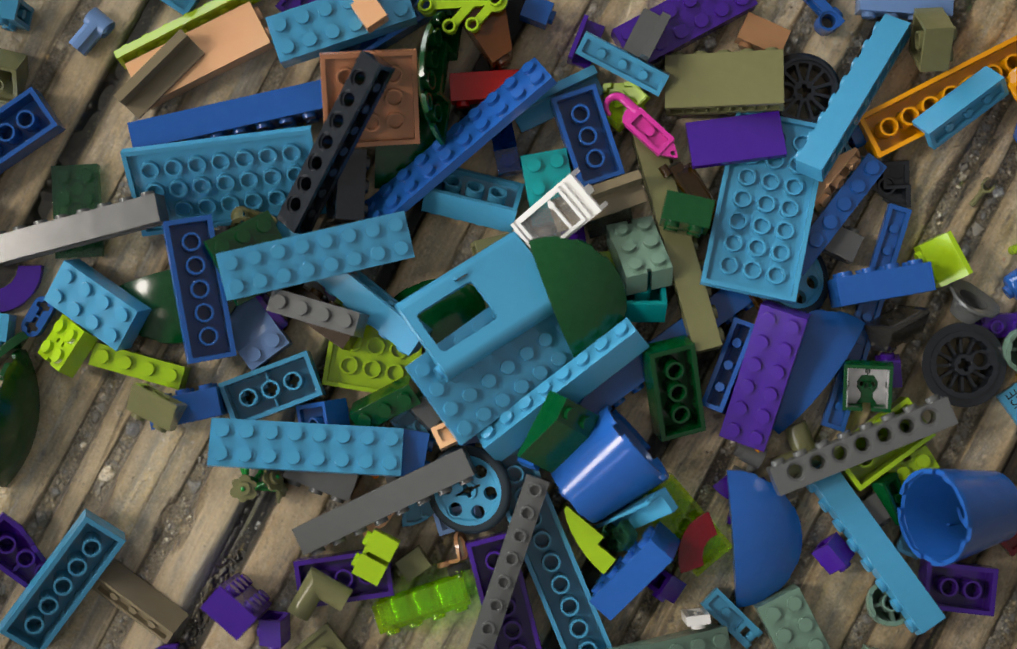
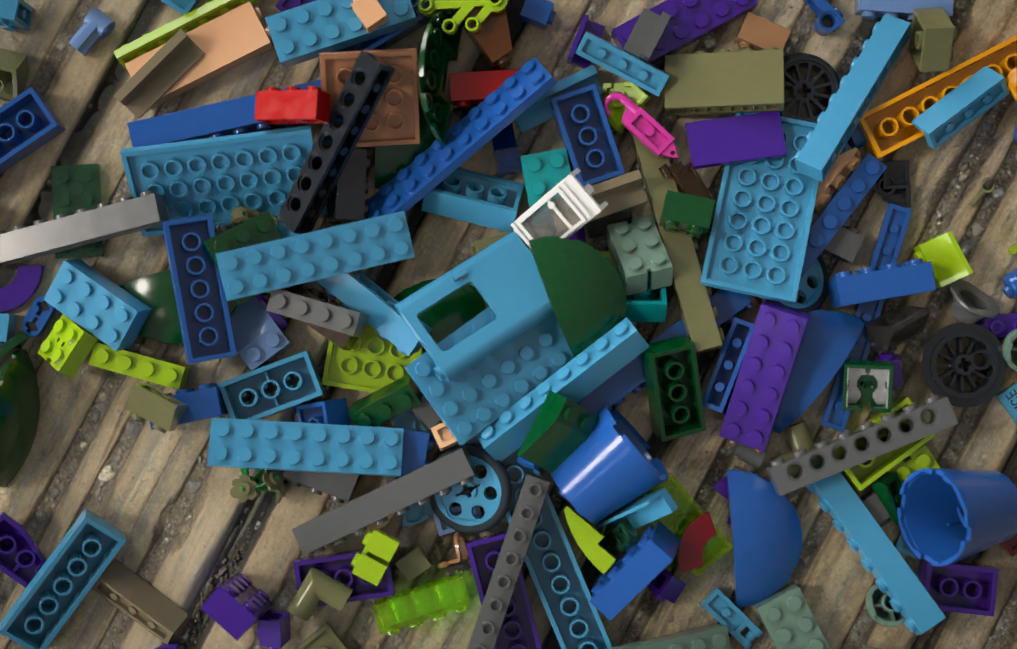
(292, 105): none -> brick
(696, 617): white plate -> none
(833, 554): dark purple brick -> none

